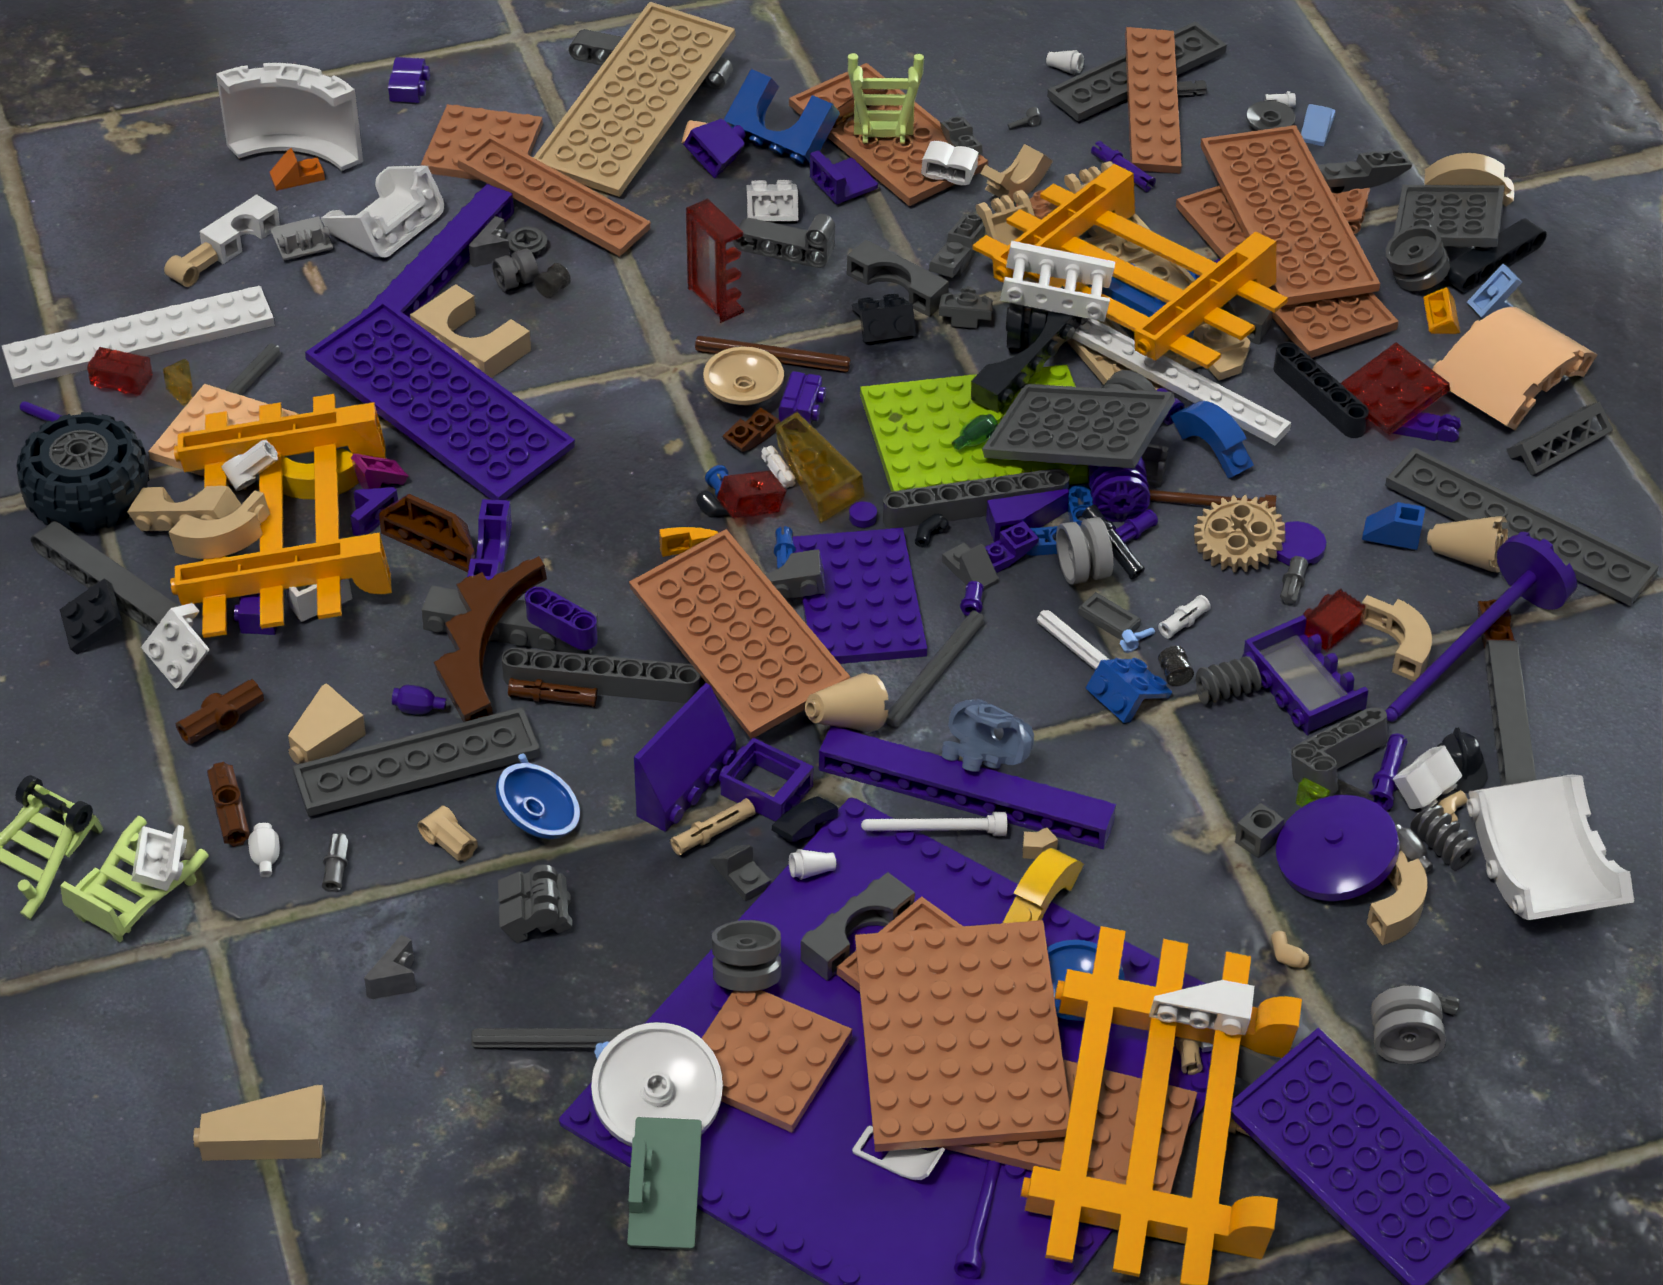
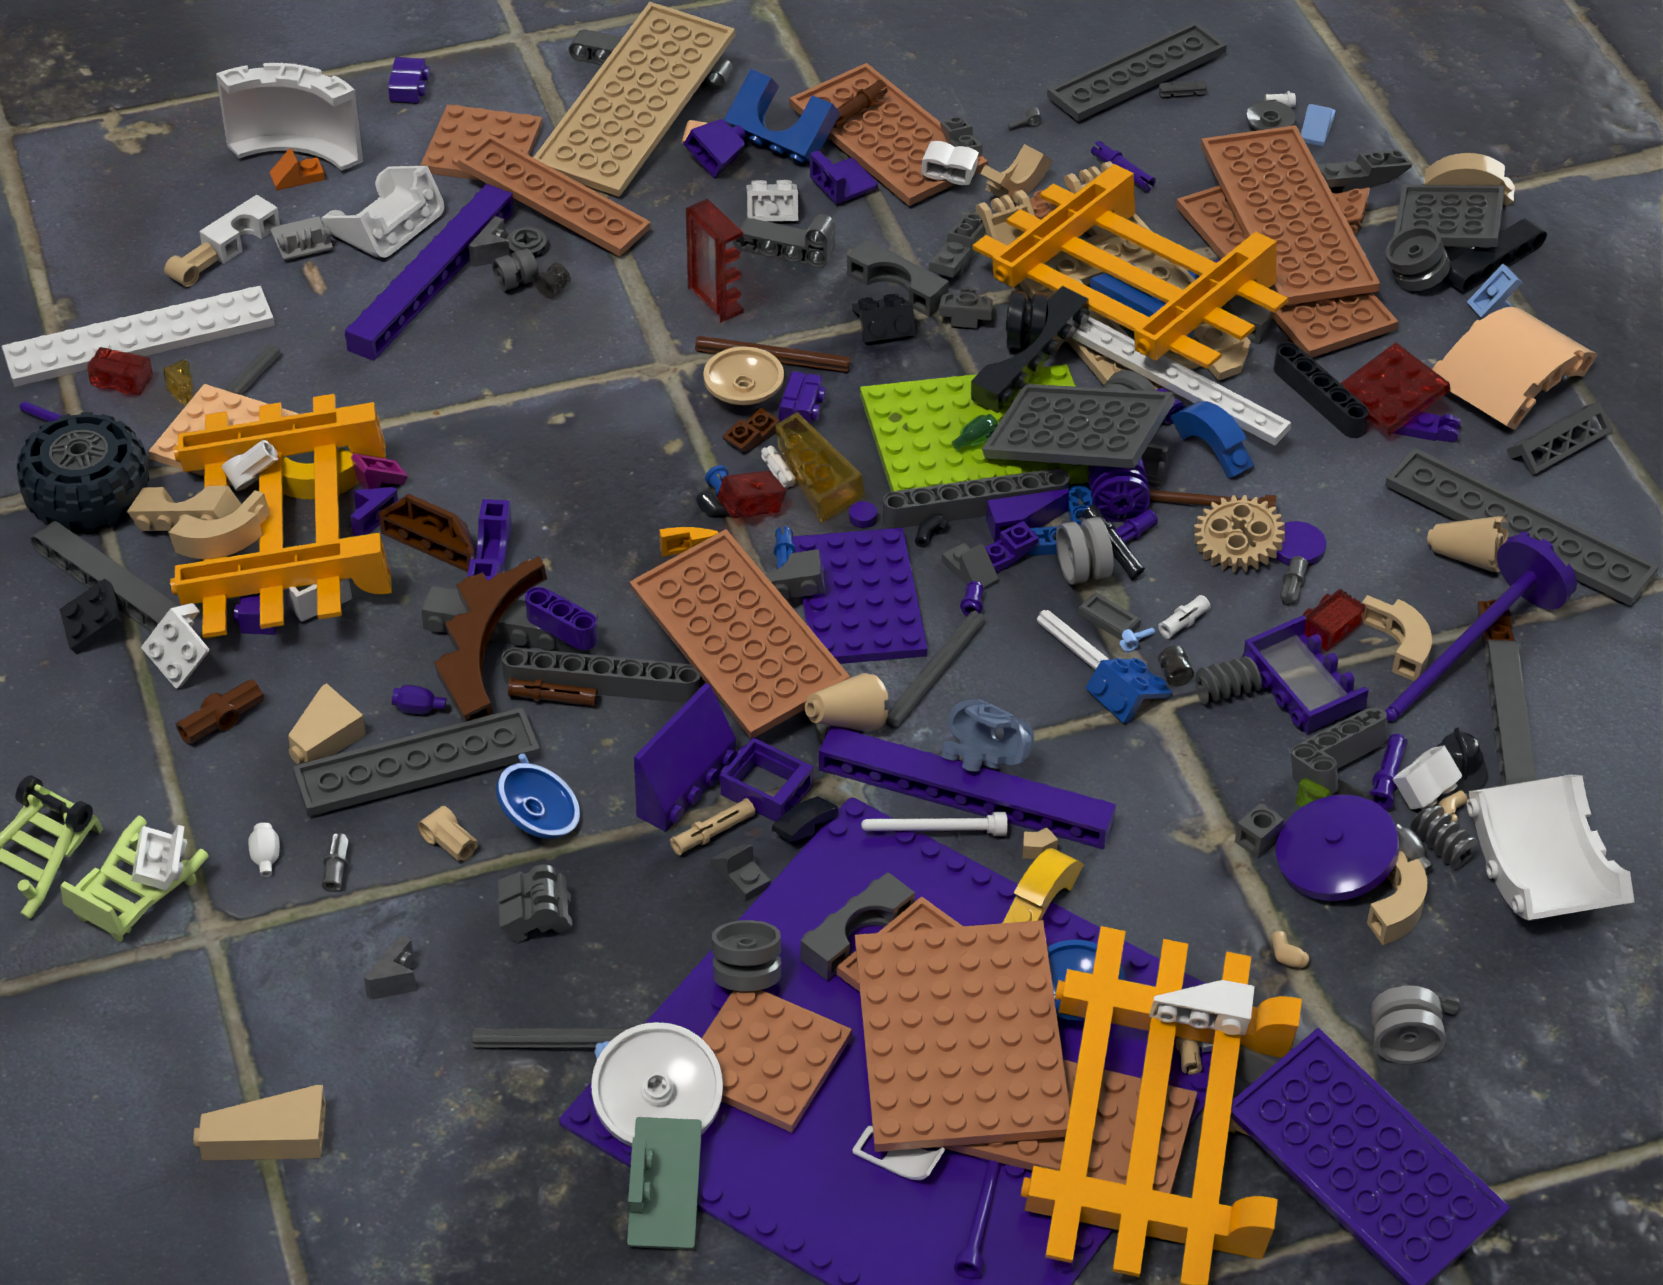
(228, 804): reddish brown piece -> none
(440, 400): dark purple plate -> none
(488, 353): tan arch -> none
(810, 863): white cone -> none
(884, 122): yellowish green hand -> none
(1059, 265): white fence -> none
(1067, 61): white cone -> none
(1152, 100): nougat plate -> none
(1395, 525): blue slope -> none
(1441, 312): light orange slope -> none

